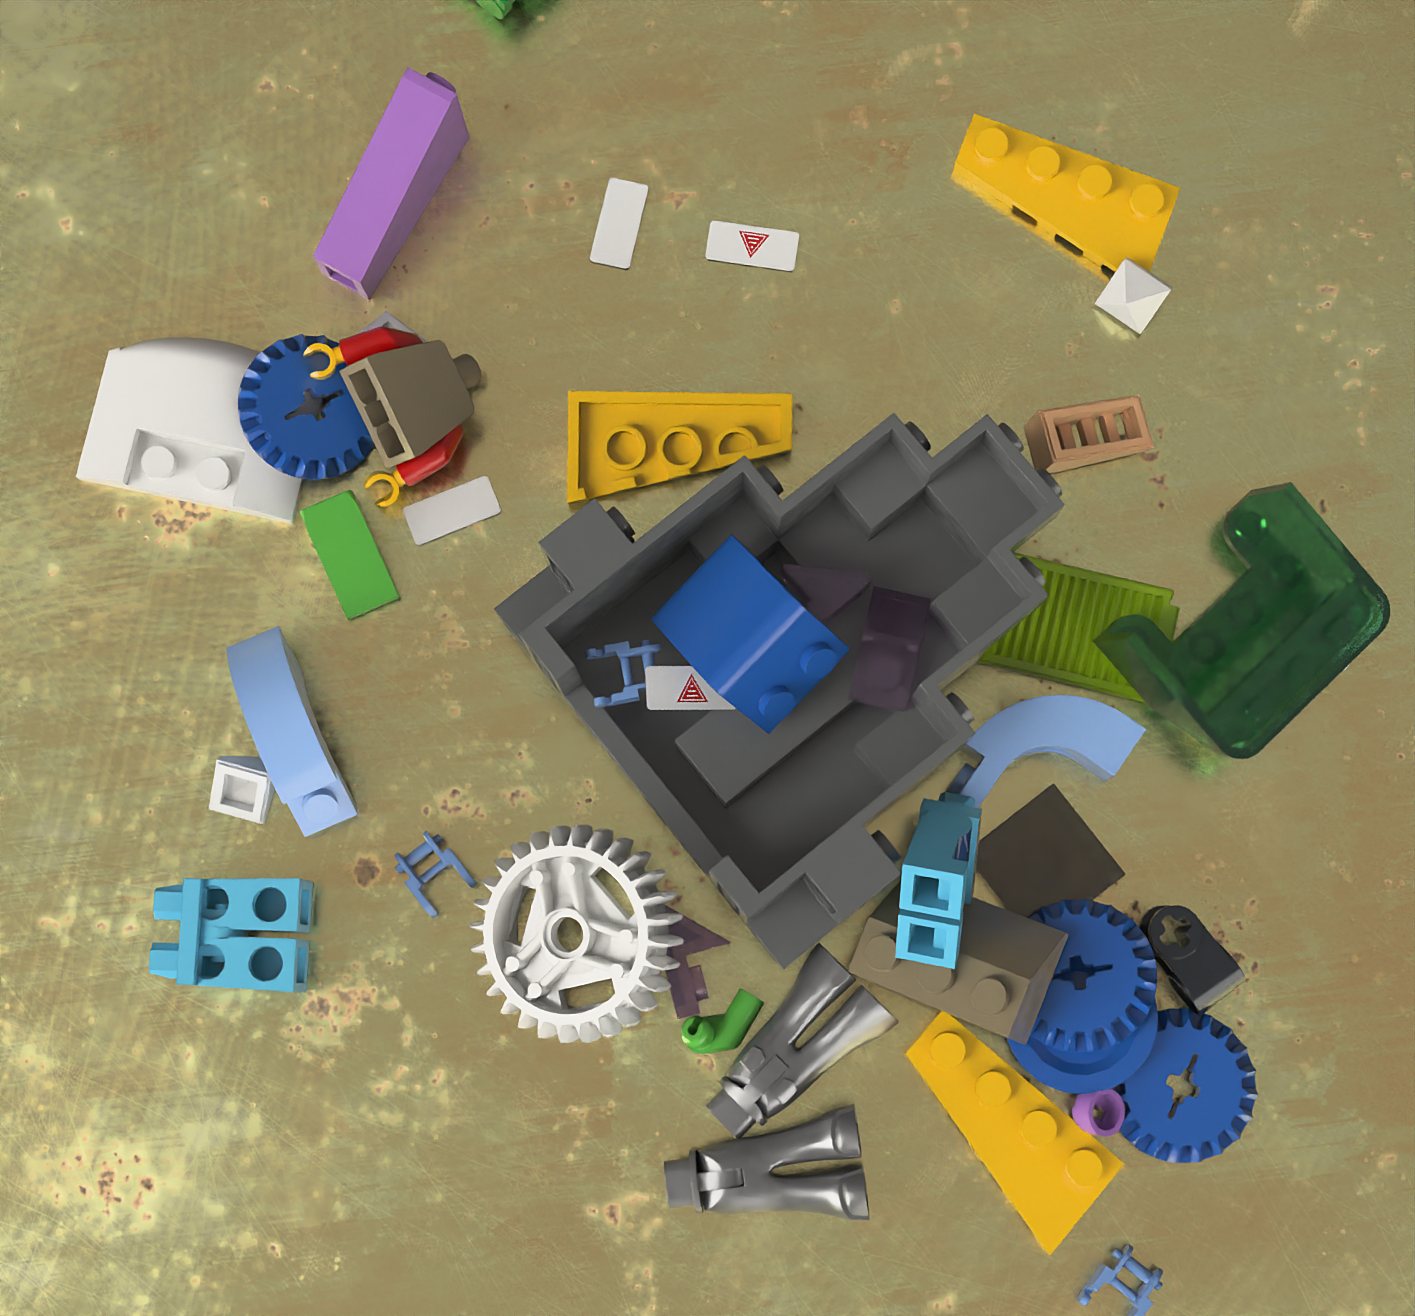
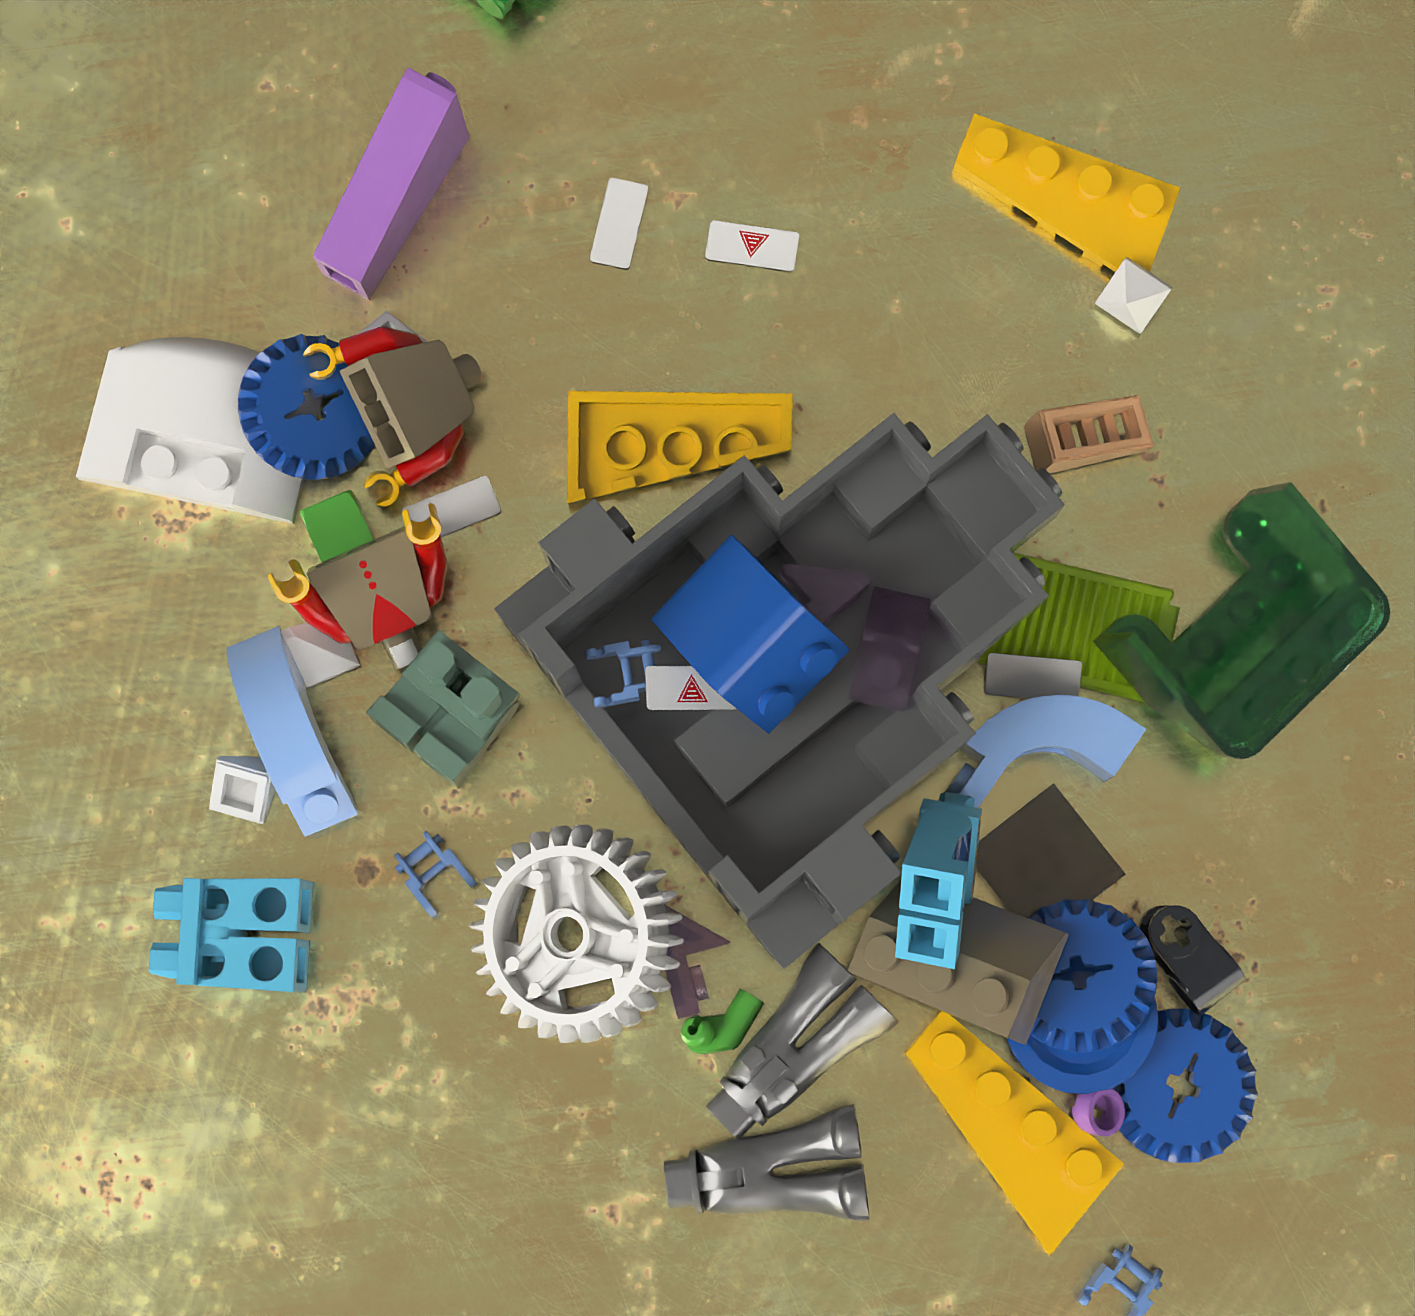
(317, 654): none -> white slope
(374, 589): none -> torso
(452, 680): none -> sand green hips
(1031, 676): none -> white sticker

